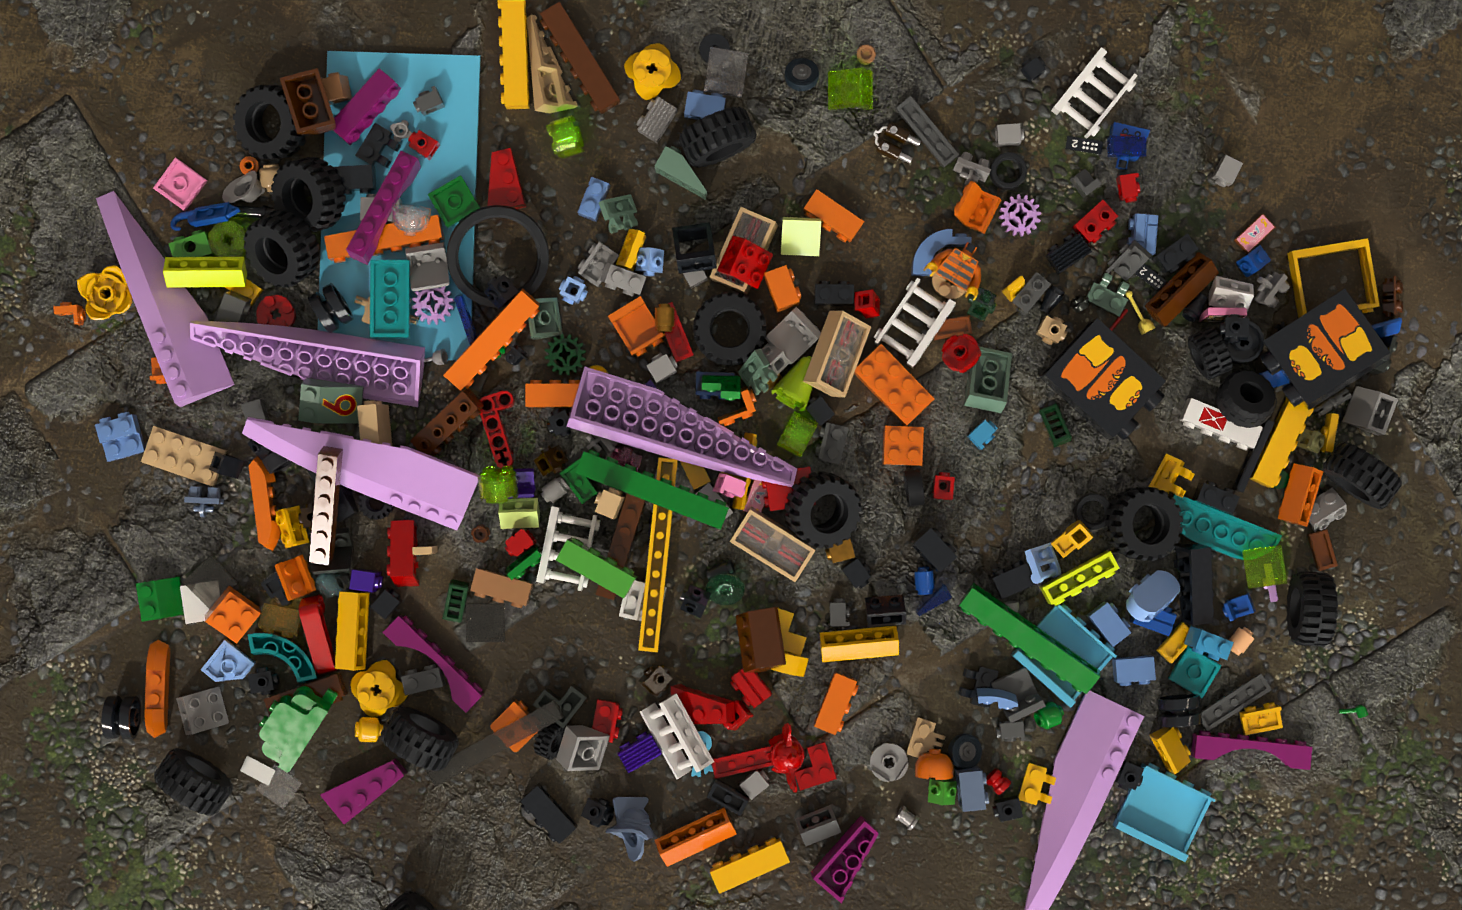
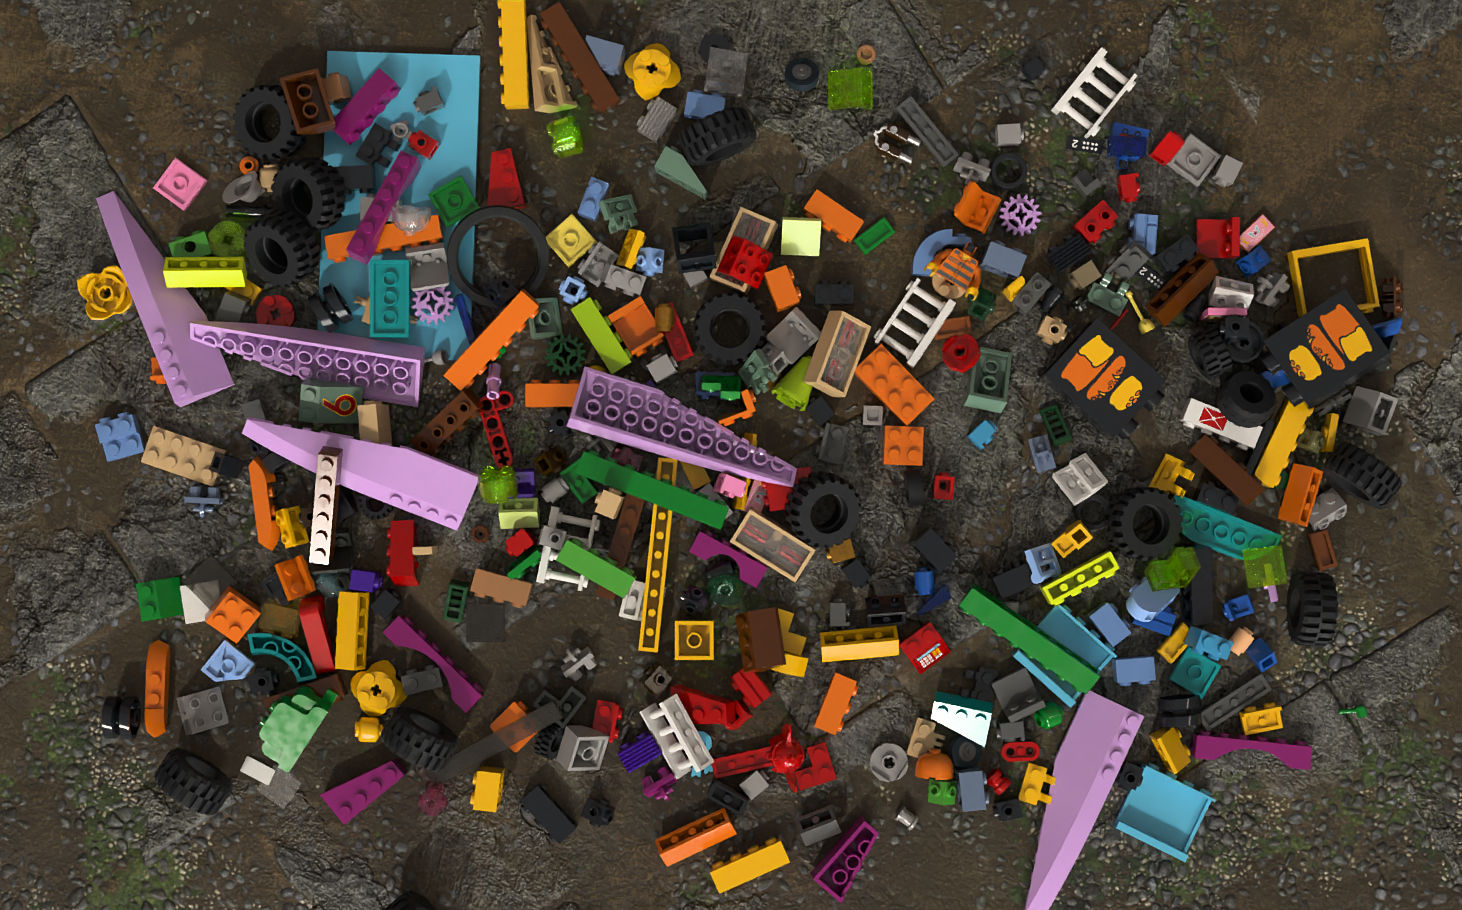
(67, 308): orange bracket -> none
(206, 215): blue plate -> none
(437, 796): none -> clear pink brick
(488, 788): none -> yellow brick
(493, 381): none -> lavender pin
(515, 355): black hinge -> none
(552, 537): none -> light grey brick
(570, 240): none -> light yellow tile
(575, 660): none -> light grey hips
(601, 336): none -> lime brick
(607, 55): none -> sand blue slope
(632, 824): sand blue helmet -> none
(652, 788): none -> magenta hips
(694, 639): none -> yellow brick
(706, 546): none -> magenta arch
(797, 434): clear neon green brick -> none
(867, 303): red brick -> none
(872, 415): none -> light grey plate
(874, 236): none -> green tile
(924, 647): none -> red slope
(963, 715): none -> wedge
(1002, 260): none -> sand blue brick
(1004, 698): medium blue slope -> none
(1019, 751): none -> red plate
(1041, 453): none -> sand blue hips
(1080, 479): none -> white slope
(1084, 275): none -> dark tan brick
(1167, 148): none -> red slope
(1175, 571): none -> clear neon green brick
(1194, 160): none -> light grey plate
(1218, 237): none -> red bracket
(1223, 466): none -> reddish brown brick
(1261, 655): none -> blue brick

